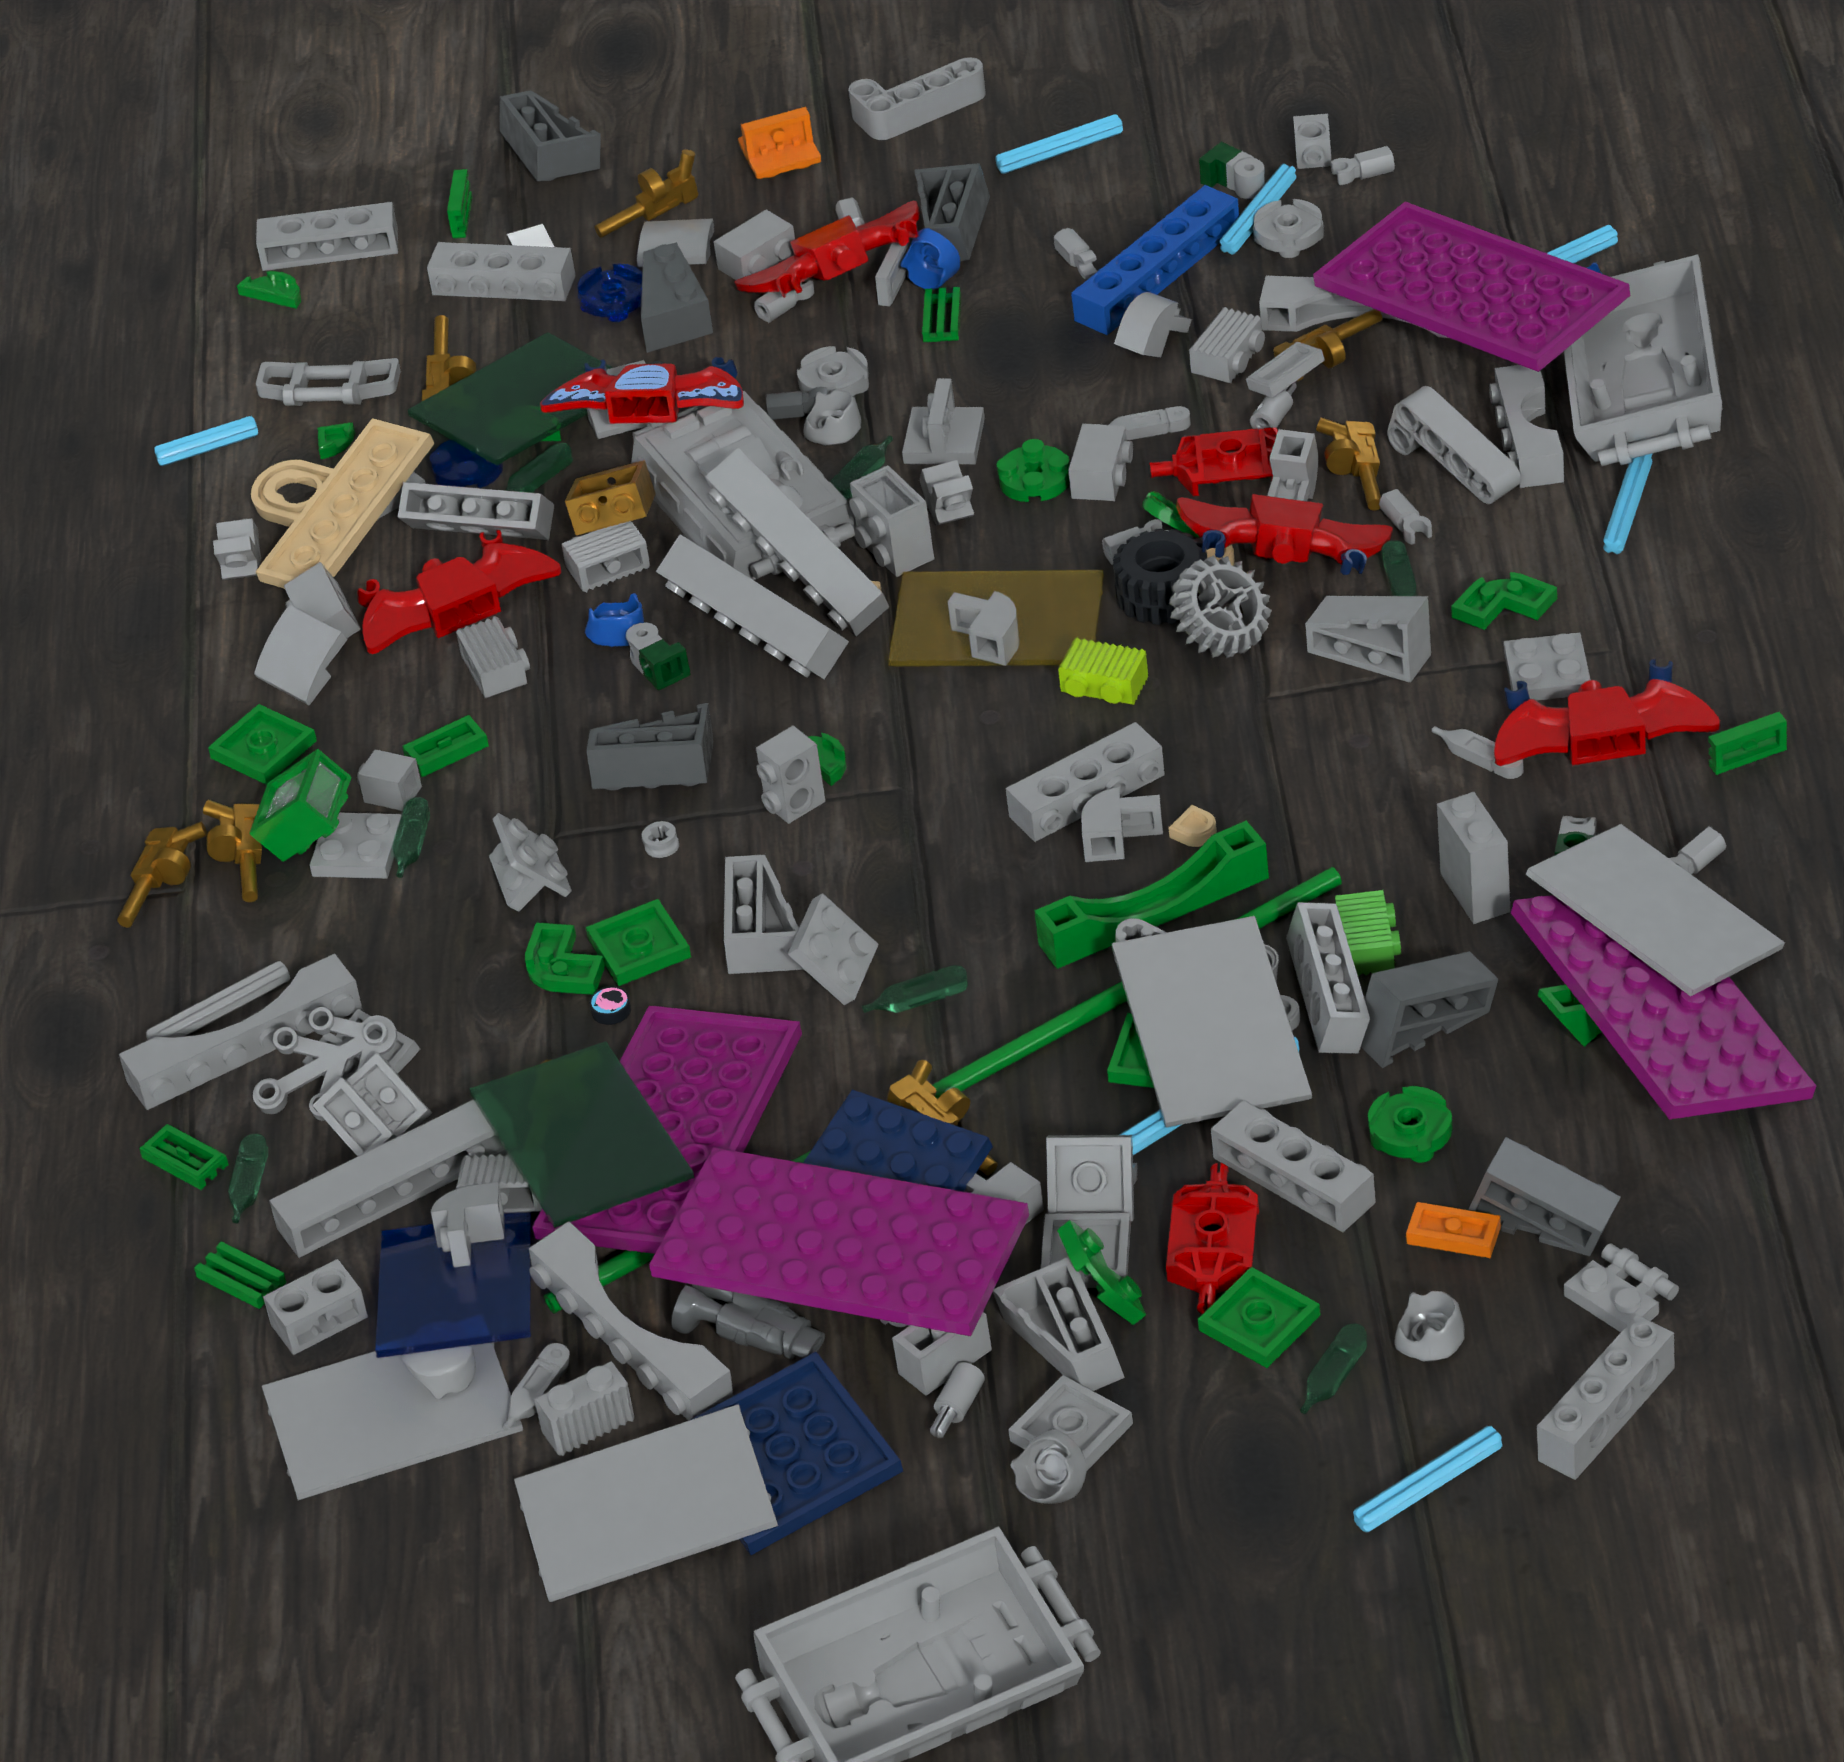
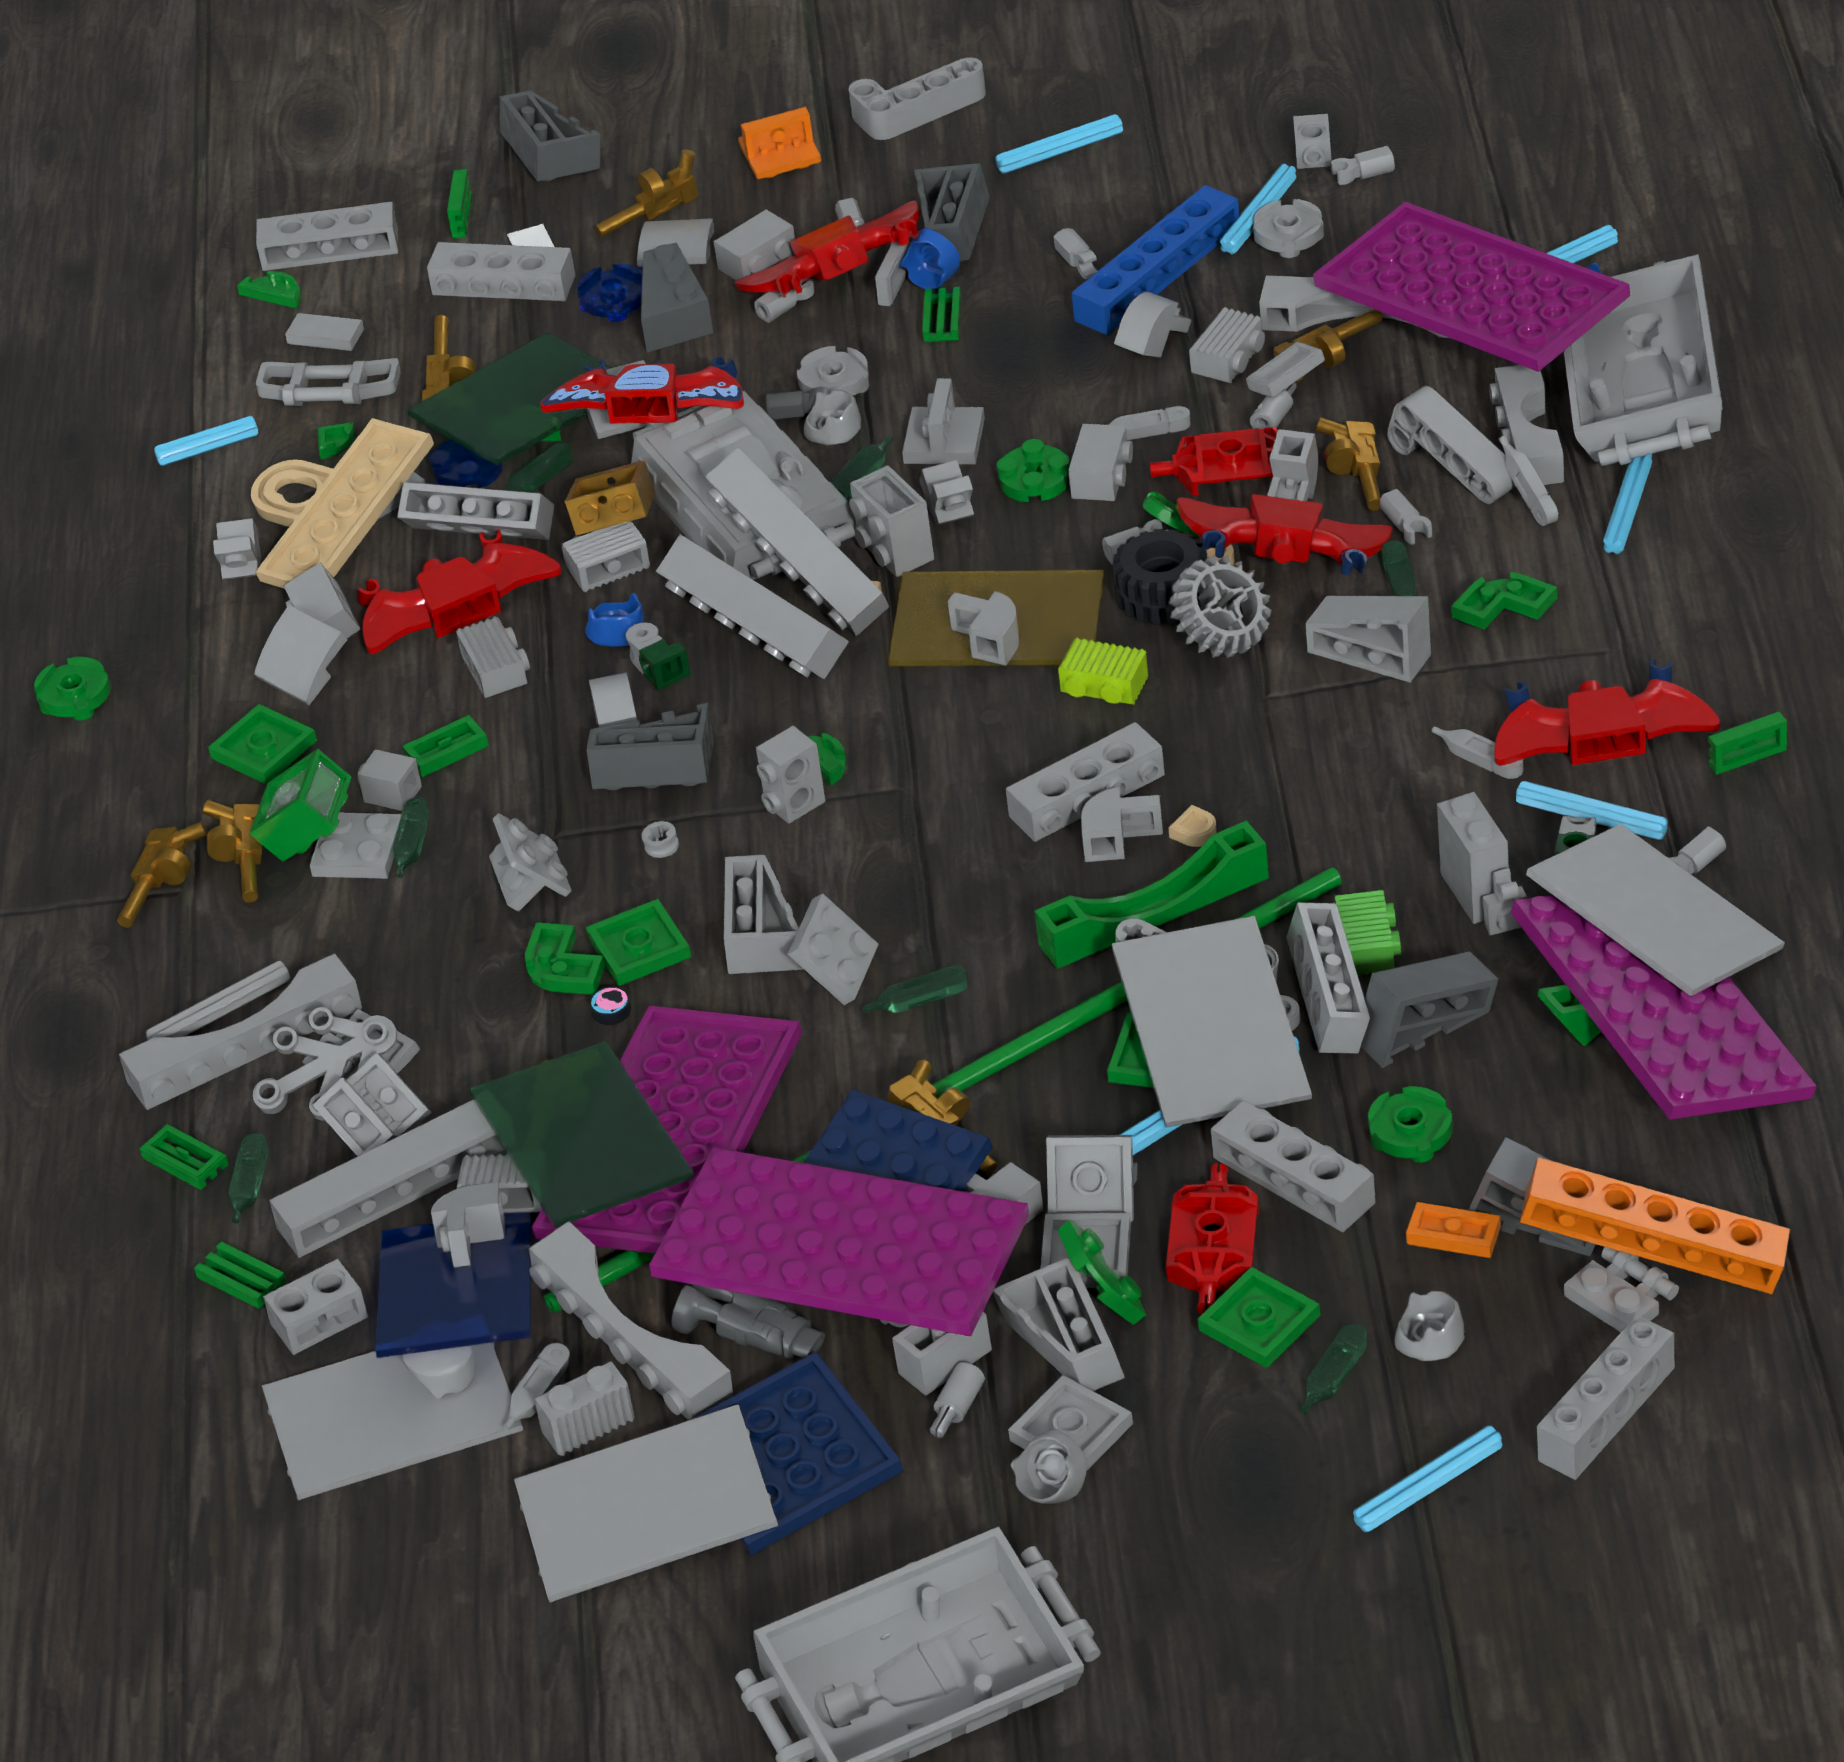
(58, 691): none -> green plate
(324, 331): none -> light grey tile
(612, 699): none -> light grey brick
(1232, 170): leg -> none
(1499, 904): none -> light grey plate
(1529, 485): none -> light grey piece
(1548, 665): light grey plate -> none
(1579, 806): none -> medium azure axle
(1655, 1225): none -> orange brick

